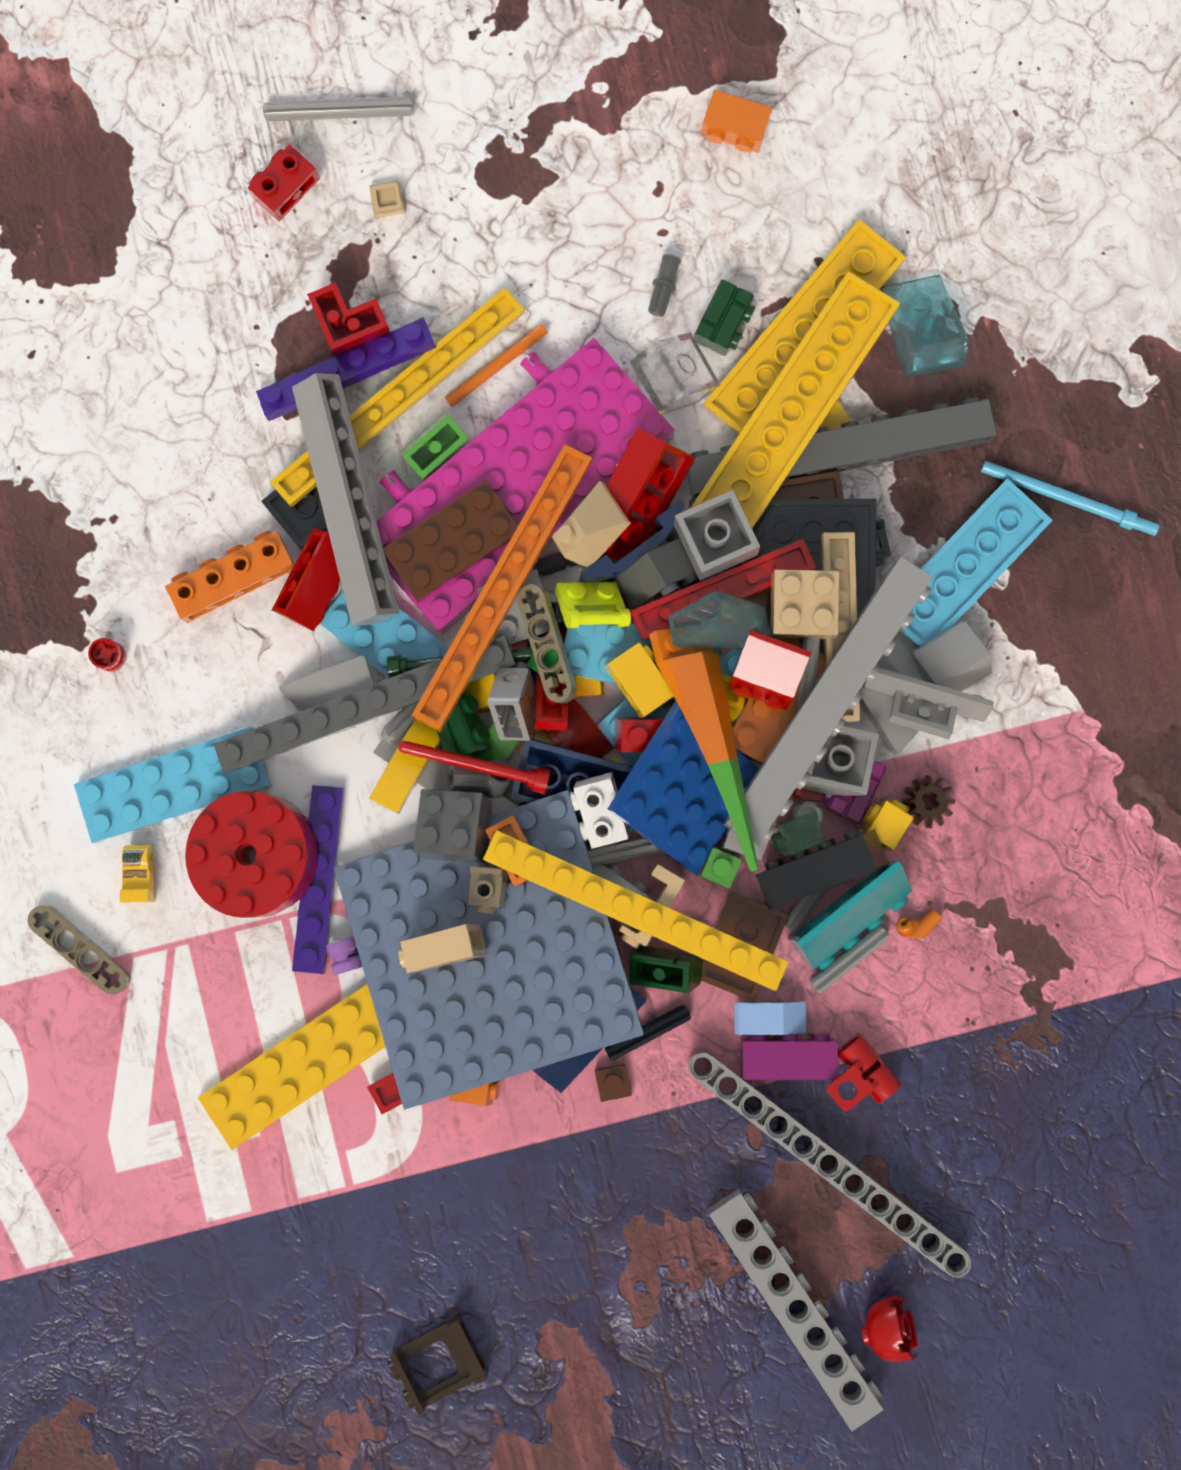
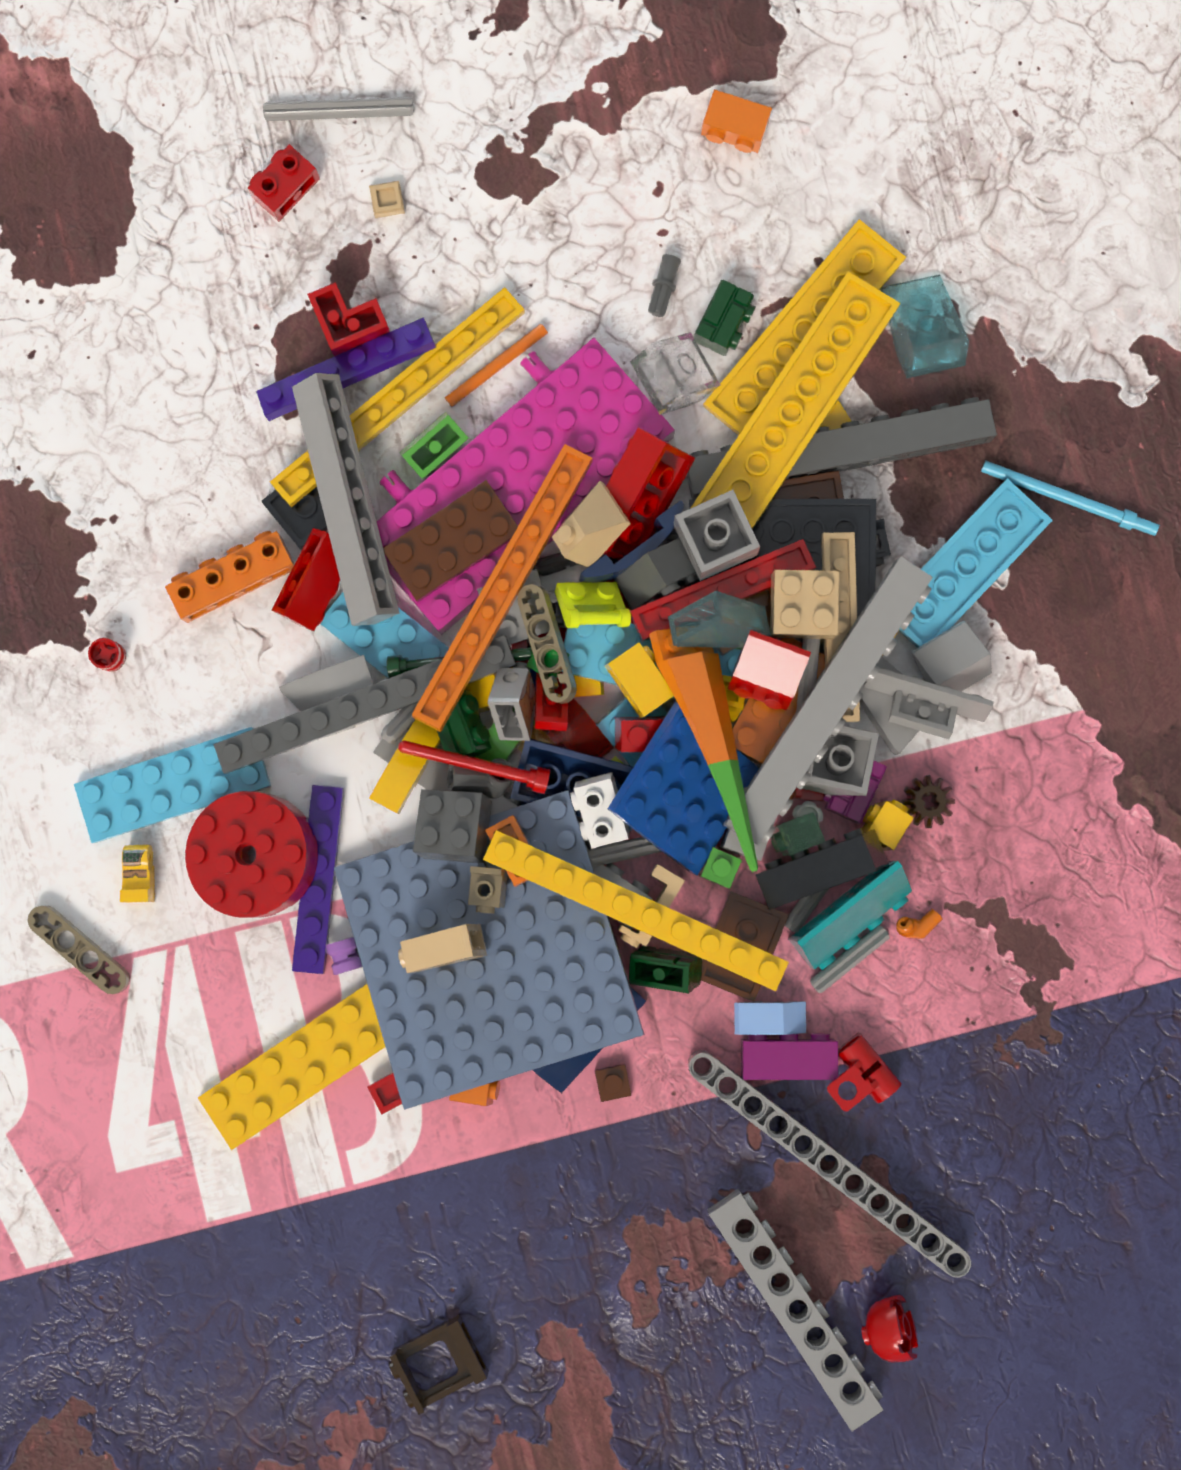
(651, 1030): black axle -> none

